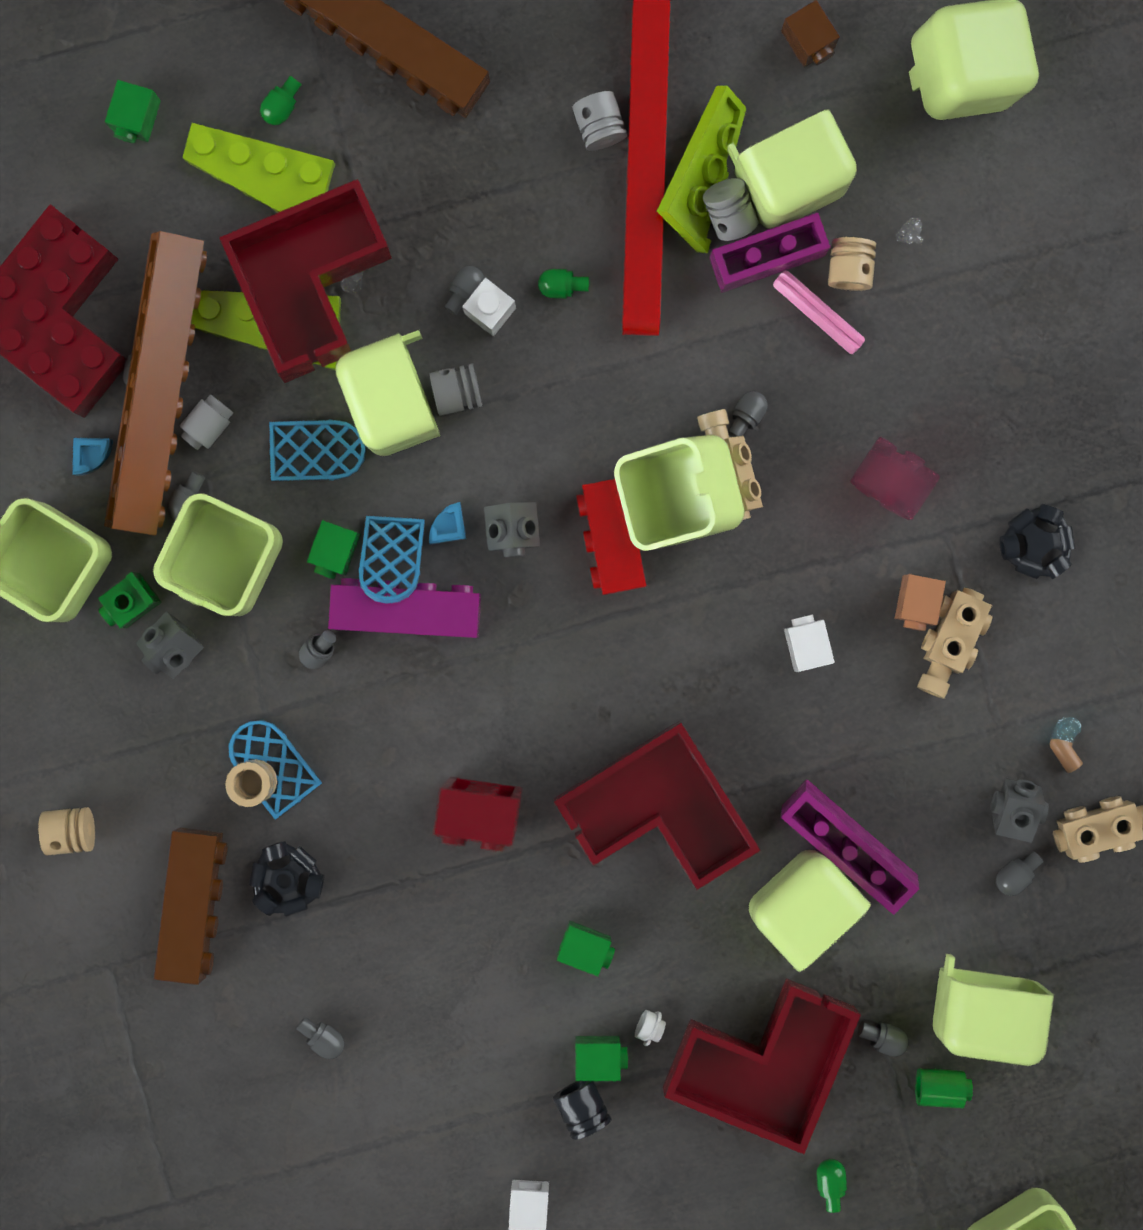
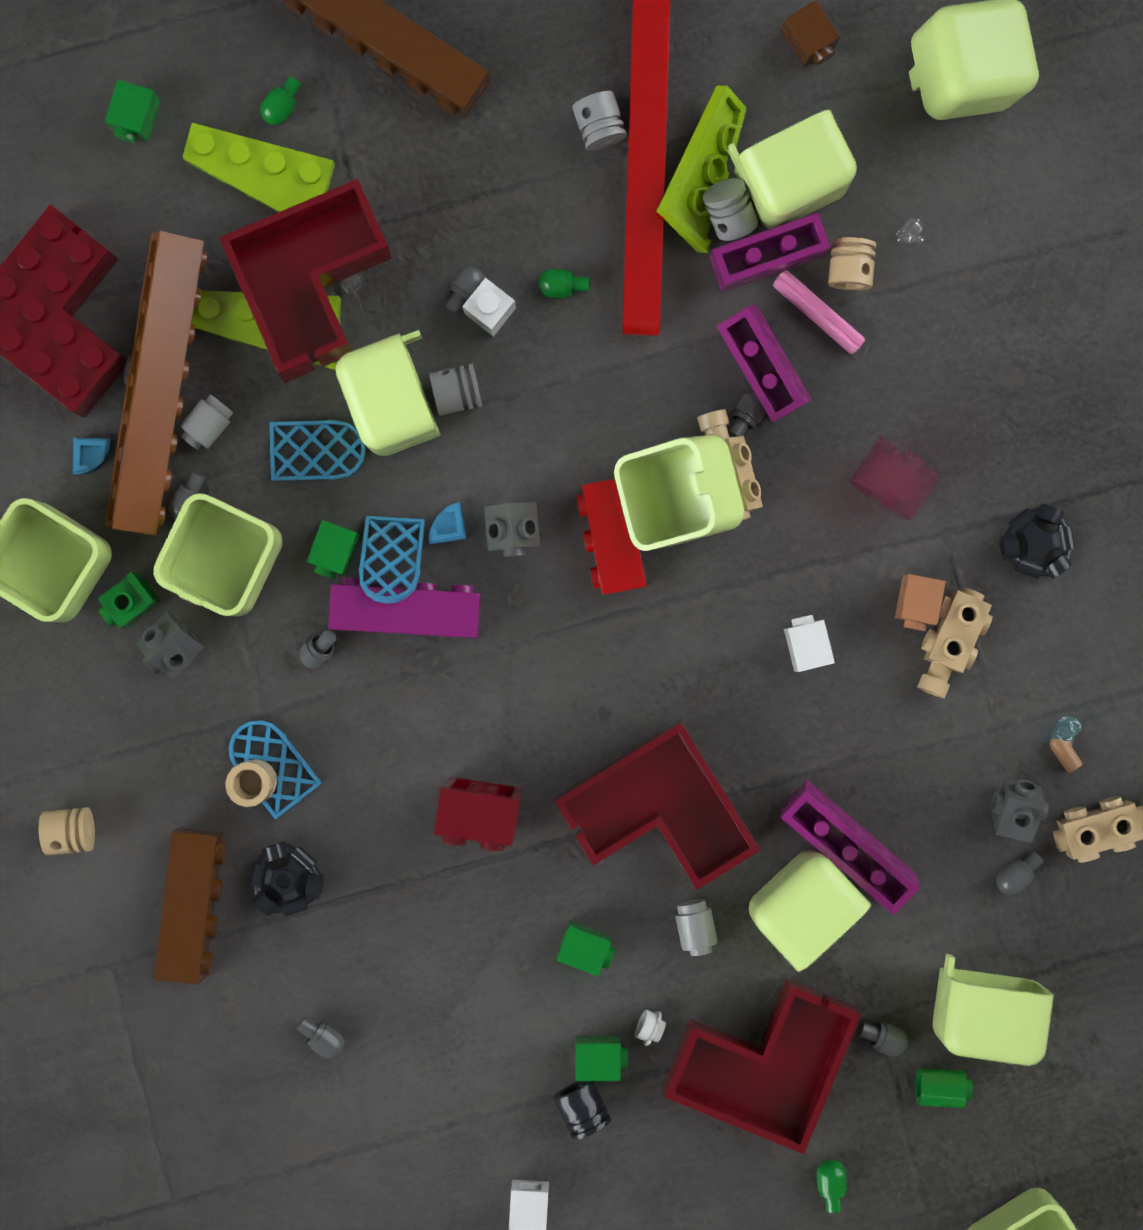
(696, 927): none -> light grey brick
(763, 362): none -> magenta brick

